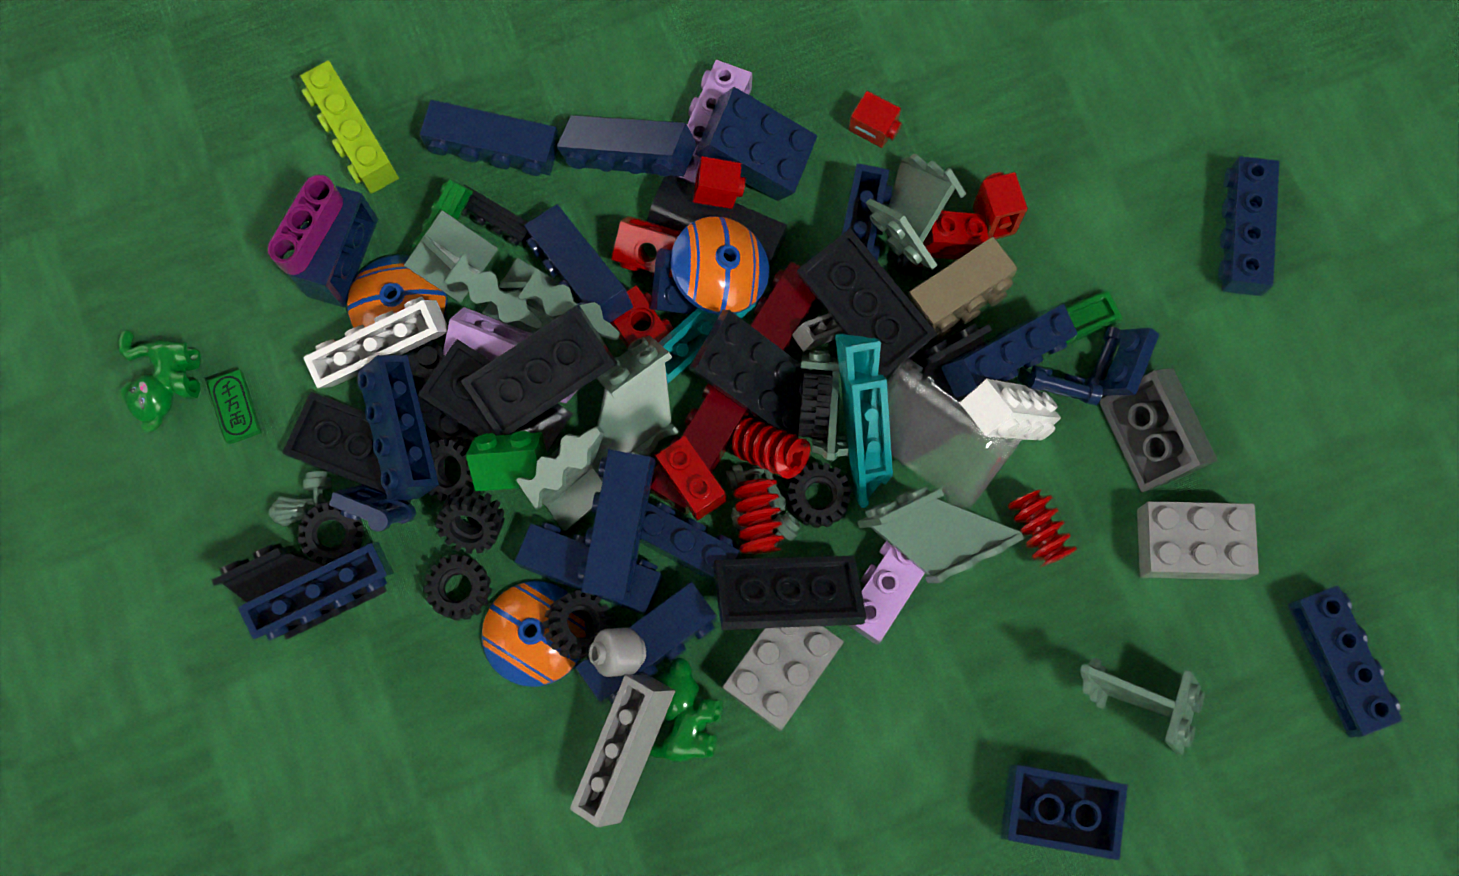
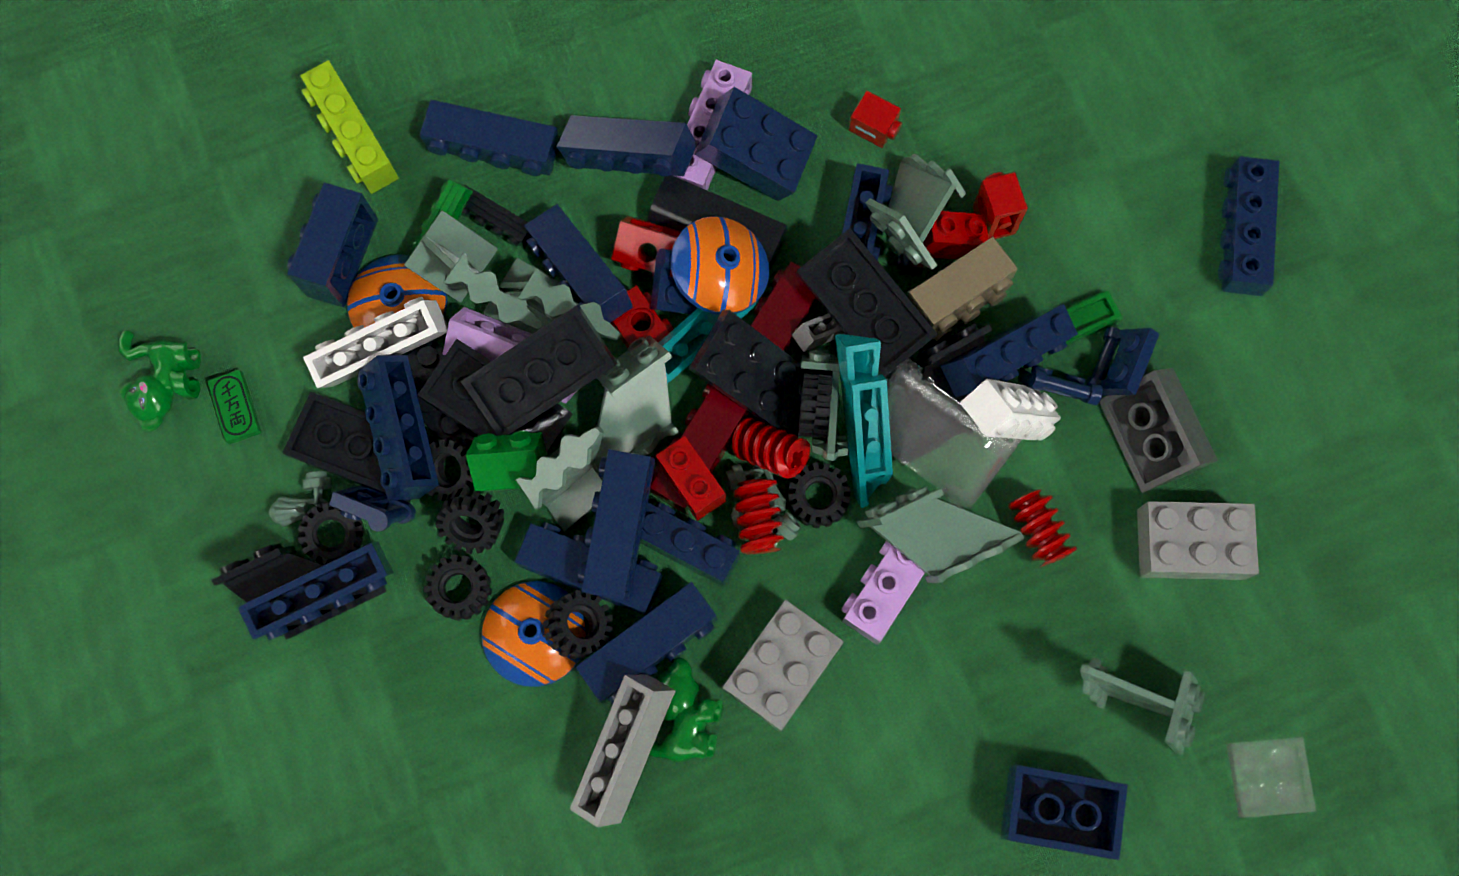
(305, 209): magenta beam -> none
(617, 652): light grey head -> none
(718, 182): red brick -> none
(788, 592): black plate -> none
(1271, 777): none -> clear plate
(1345, 662): dark blue brick -> none

